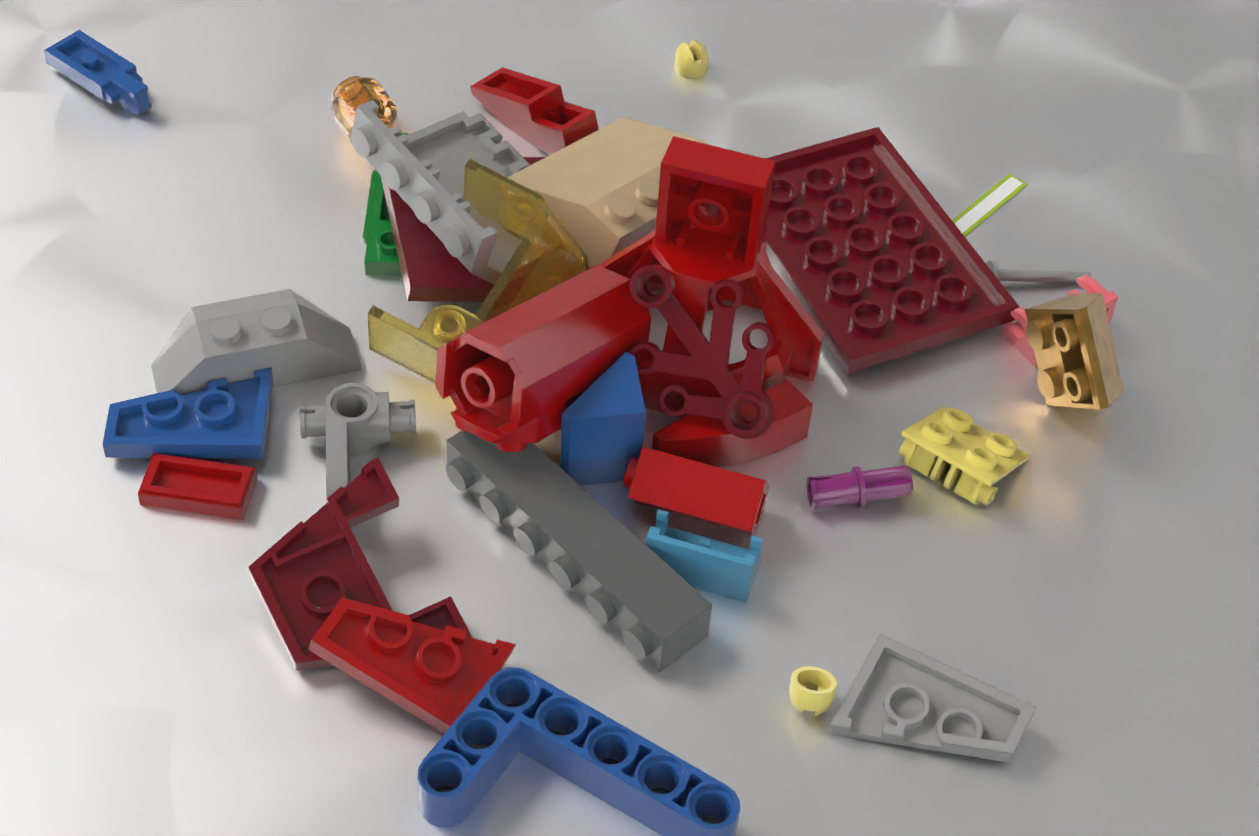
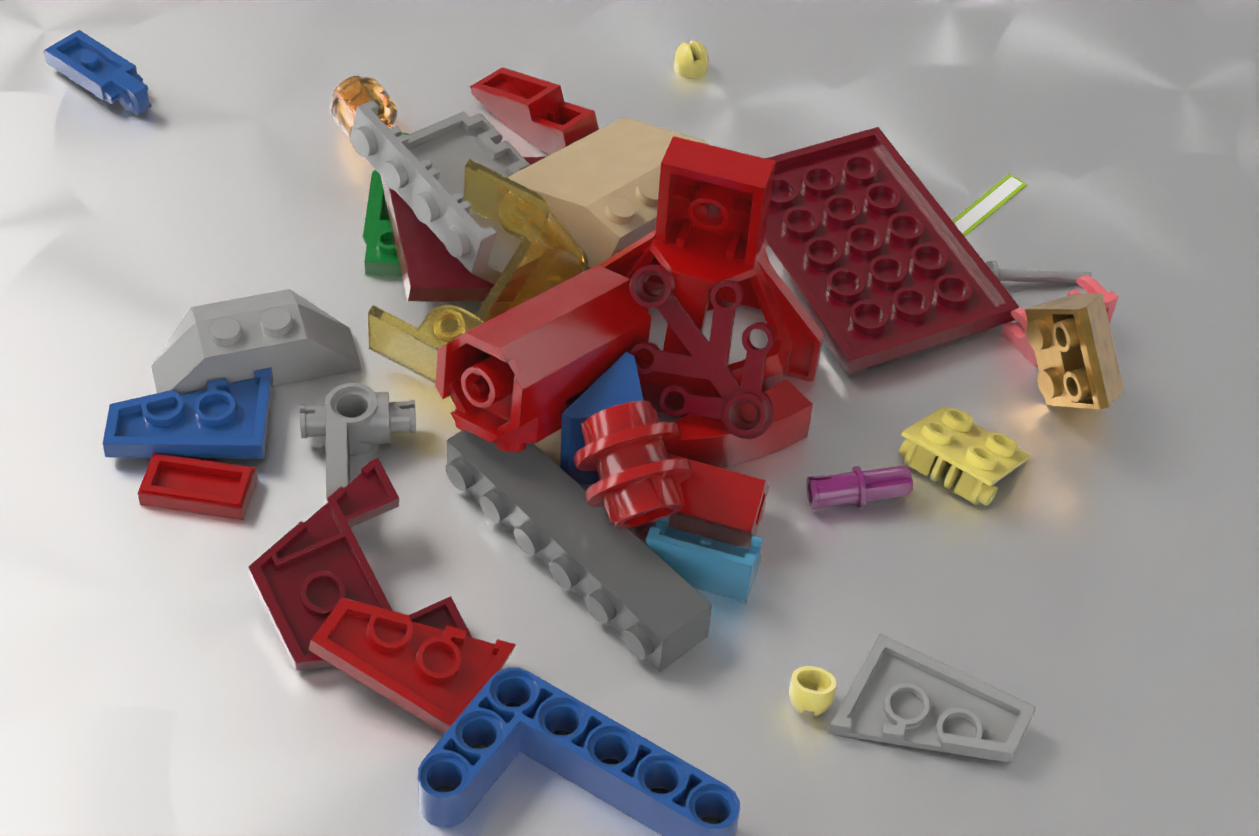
(634, 471): none -> red piece

